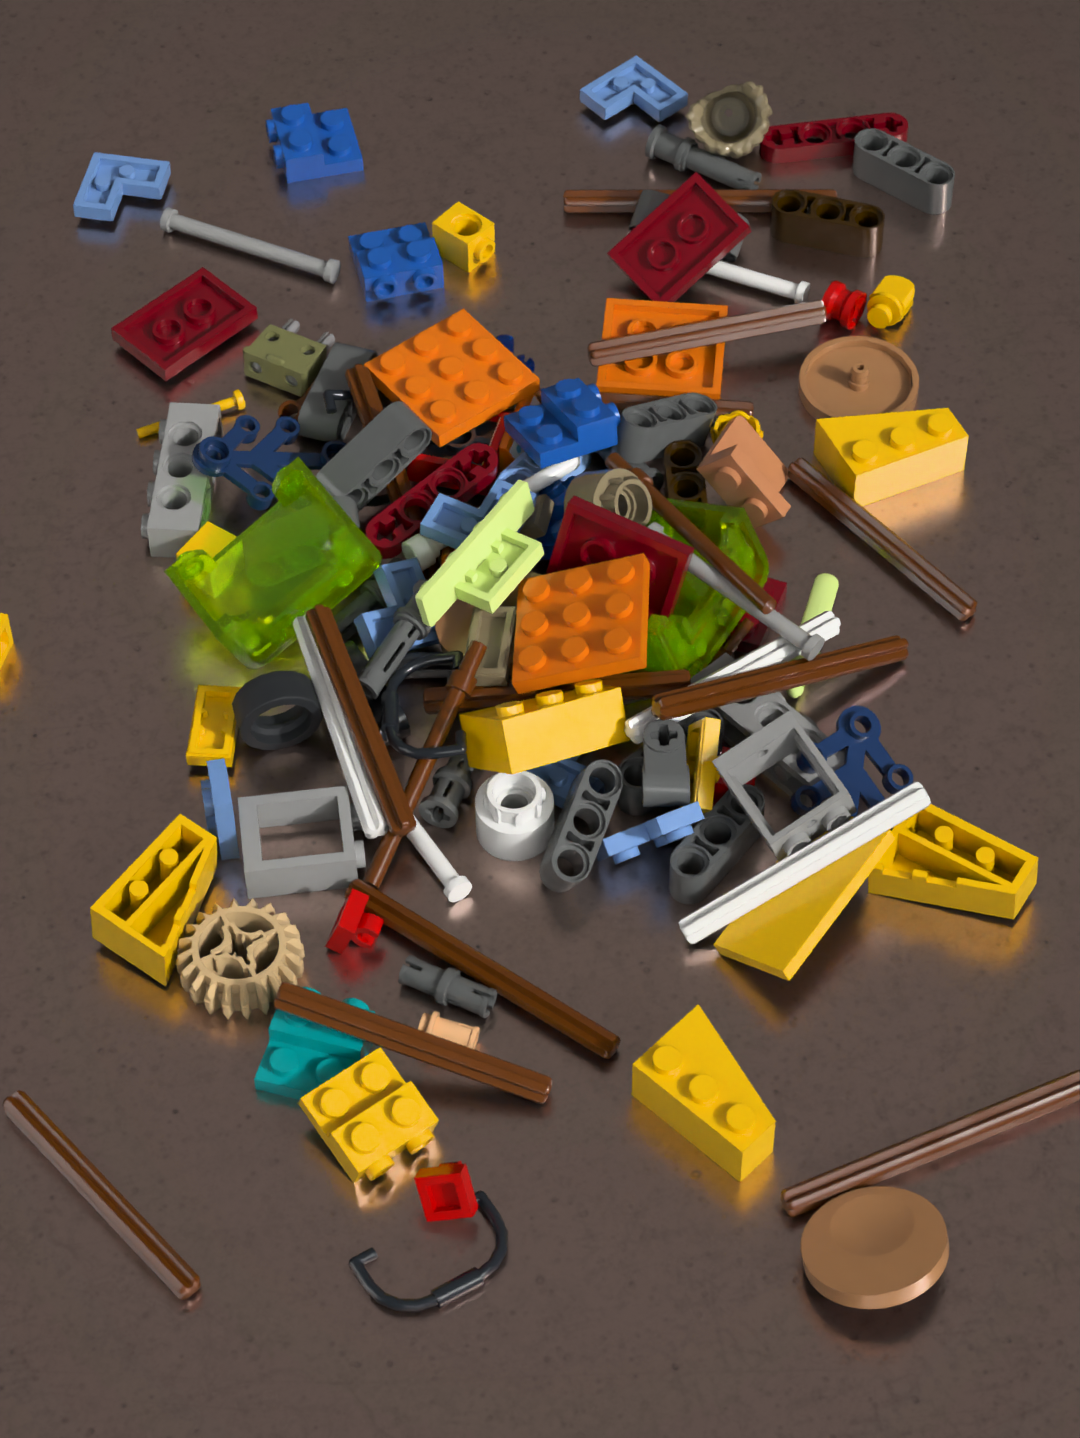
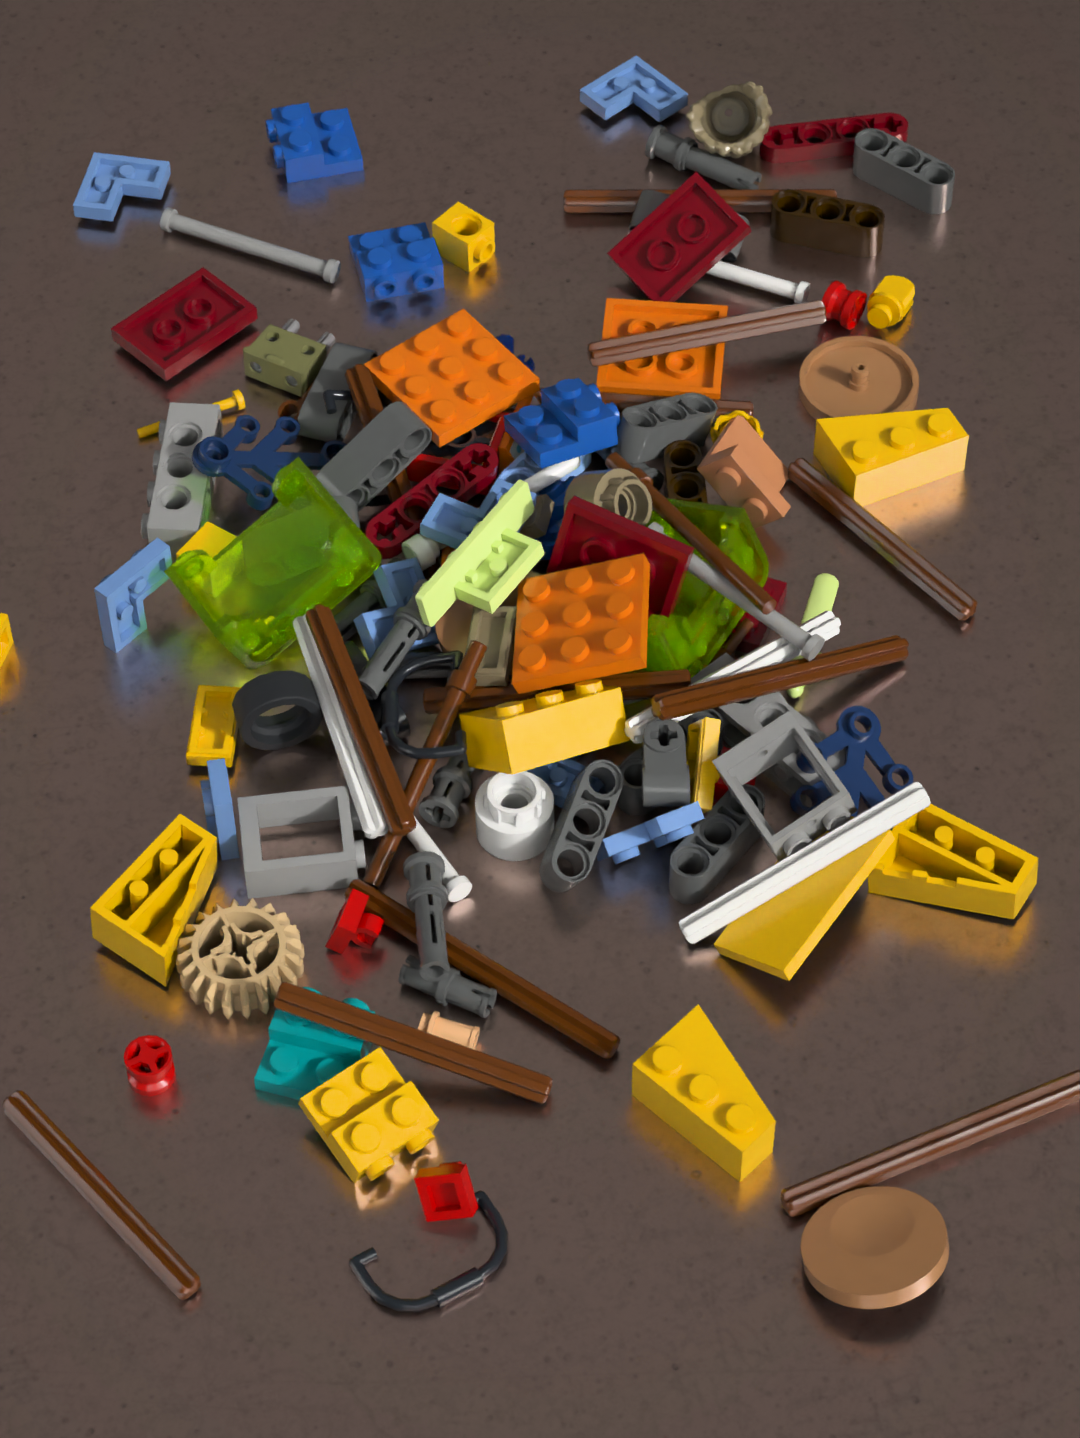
(122, 594): none -> medium blue plate
(156, 1055): none -> red wheel
(427, 900): none -> dark grey pin

